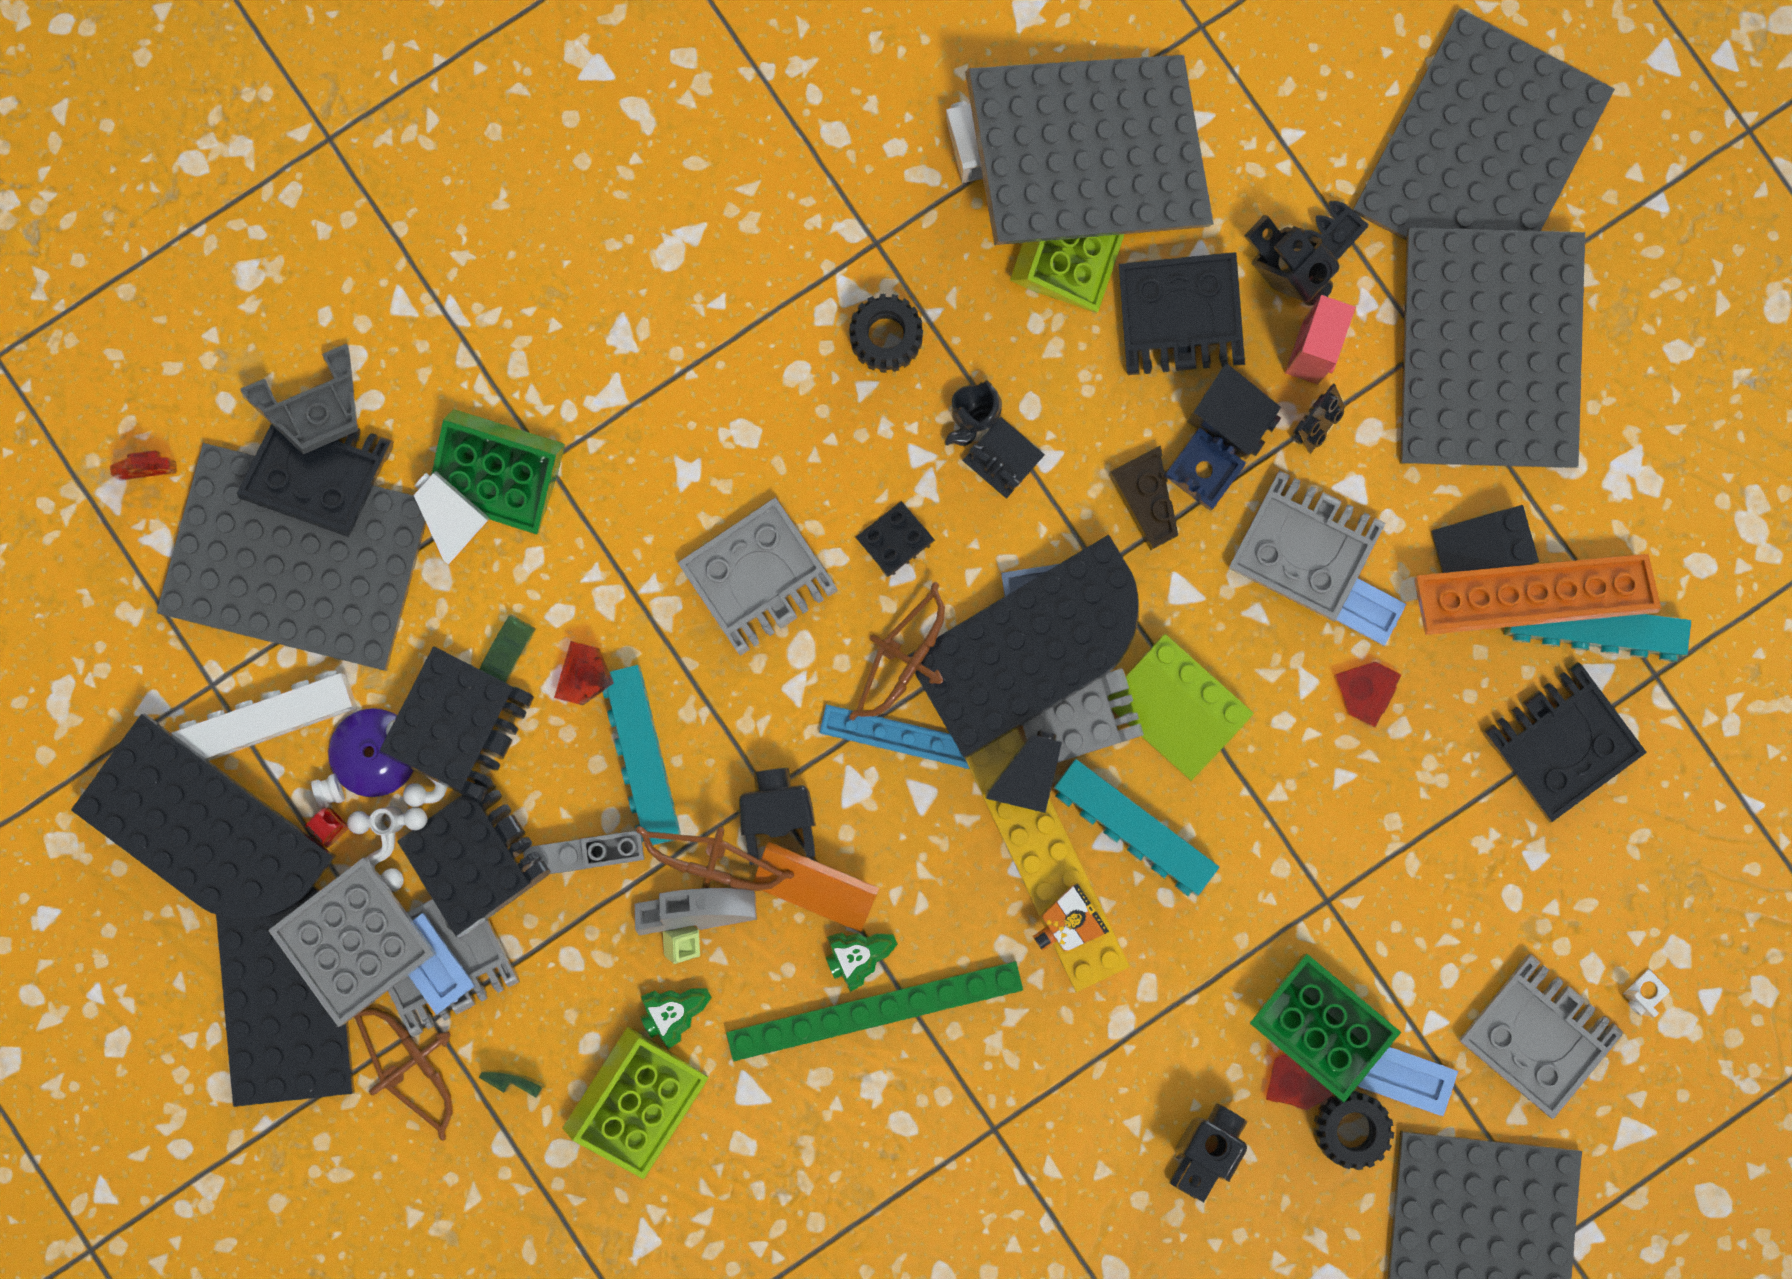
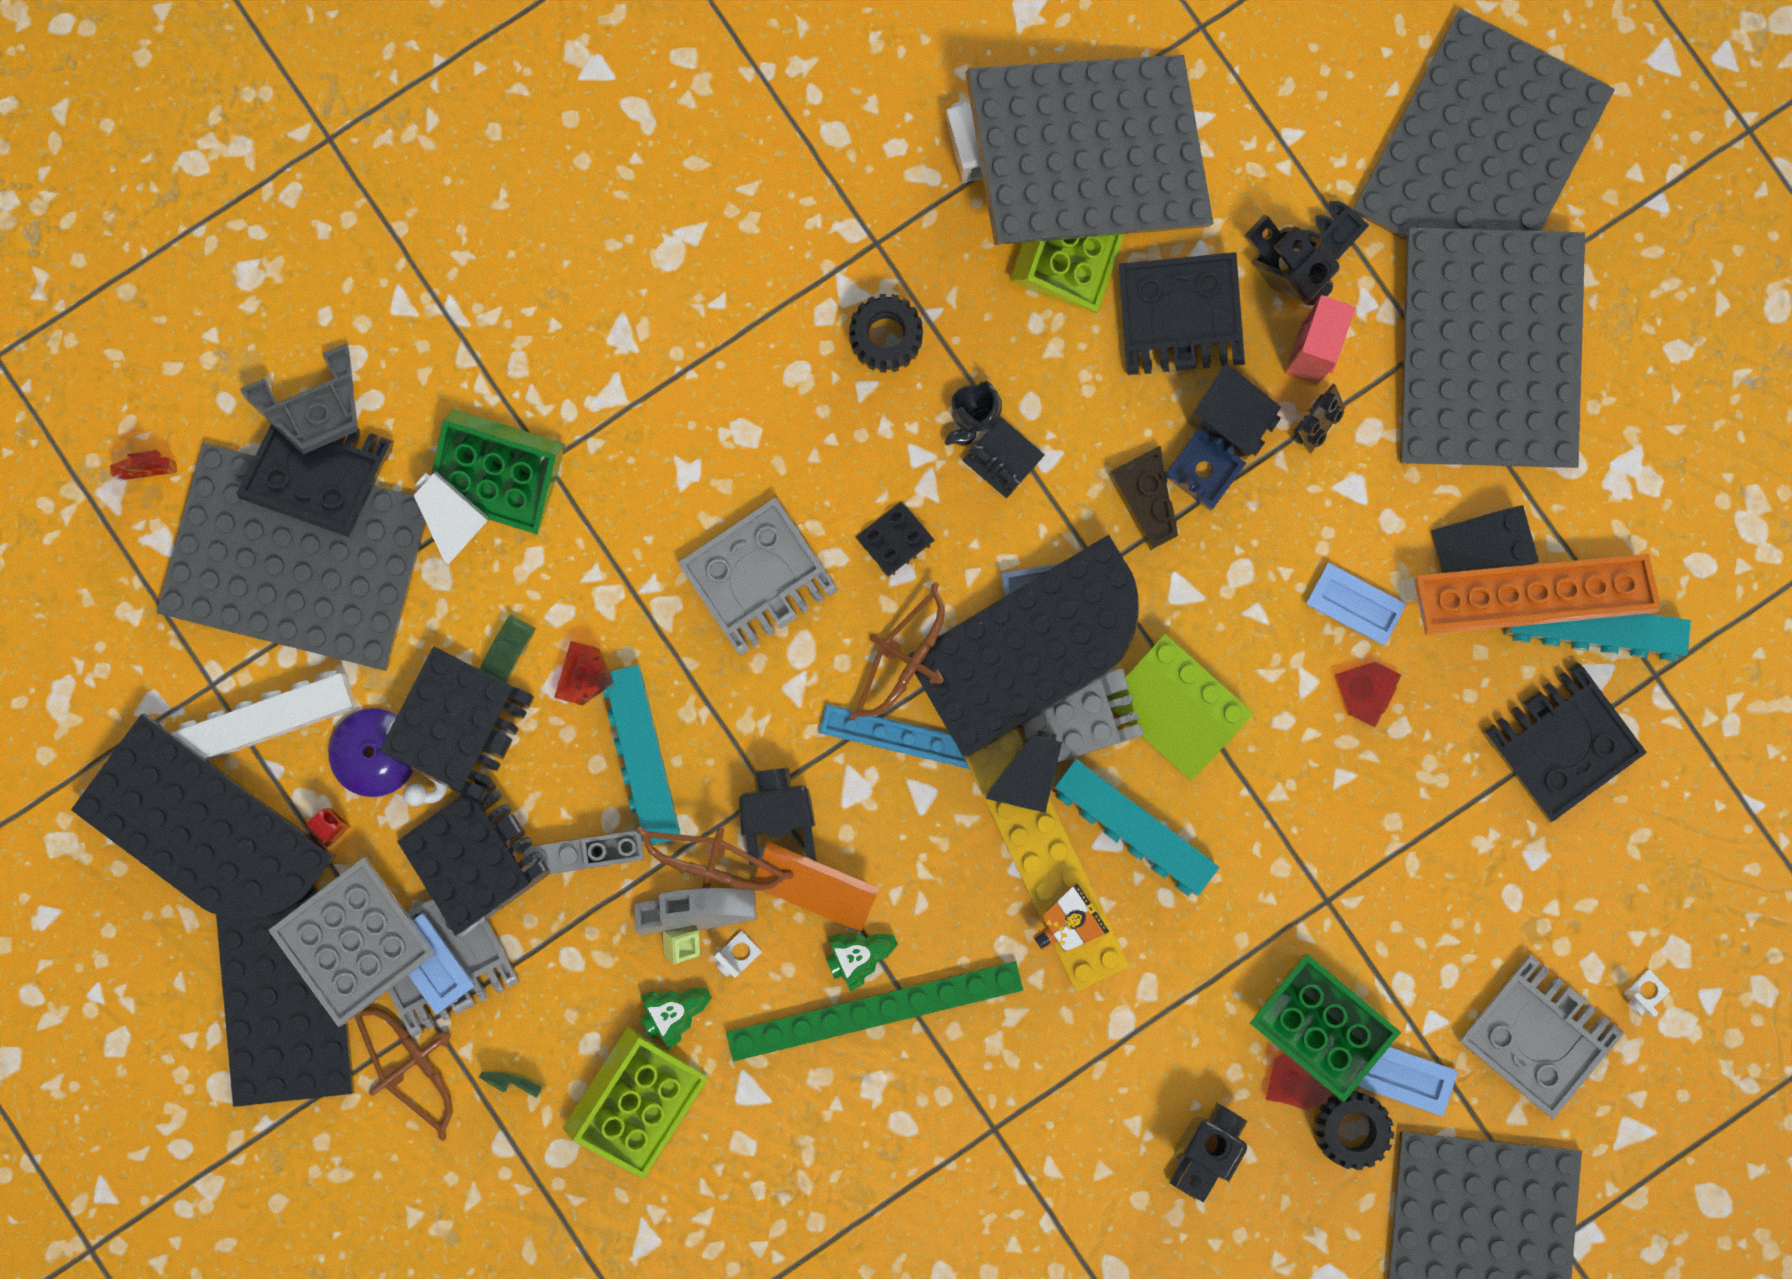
(327, 791): white wheel -> none
(360, 822): white piece -> none
(728, 963): none -> white bracket
(1305, 551): light grey hinge -> none

